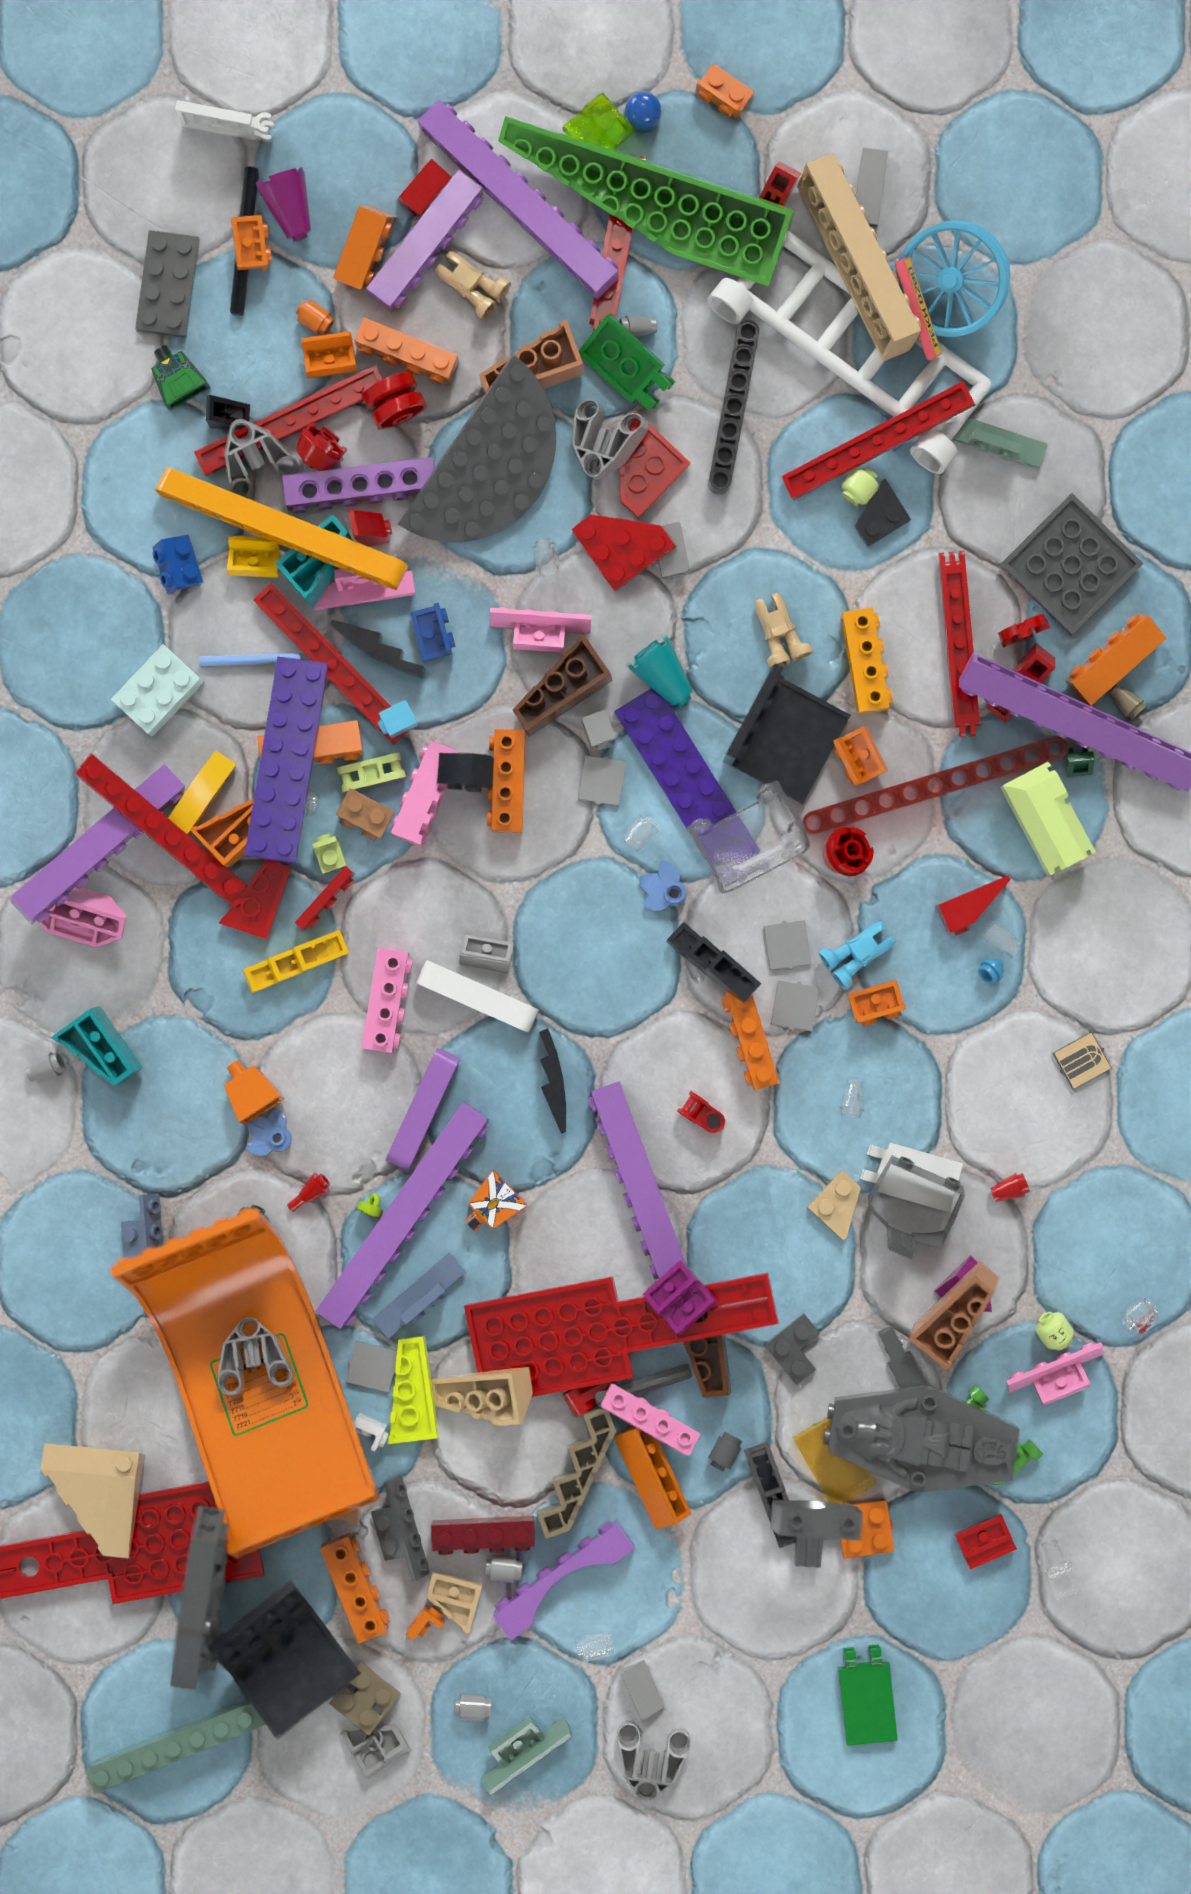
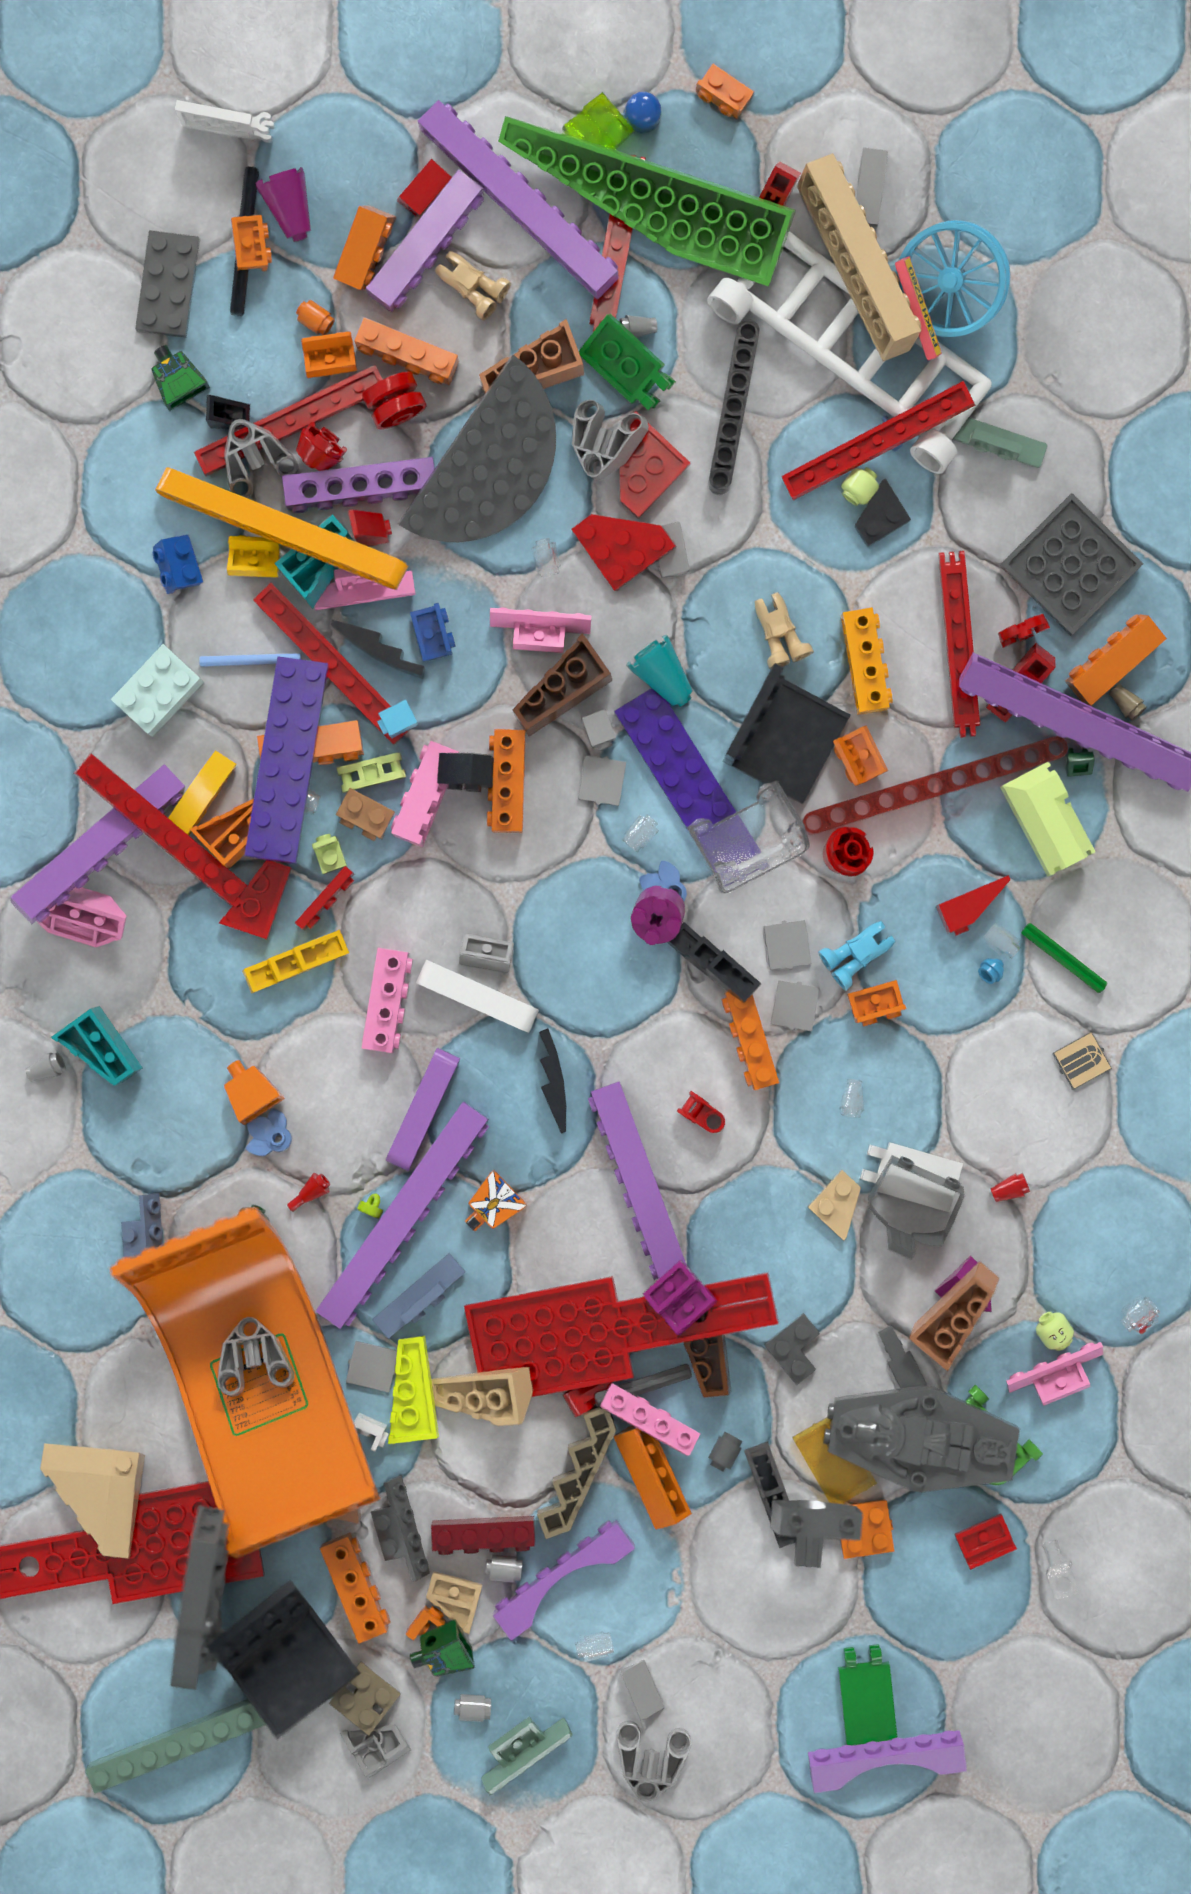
(444, 1650): none -> dark green torso
(647, 911): none -> magenta brick
(835, 1767): none -> medium lavender arch
(1064, 958): none -> green axle

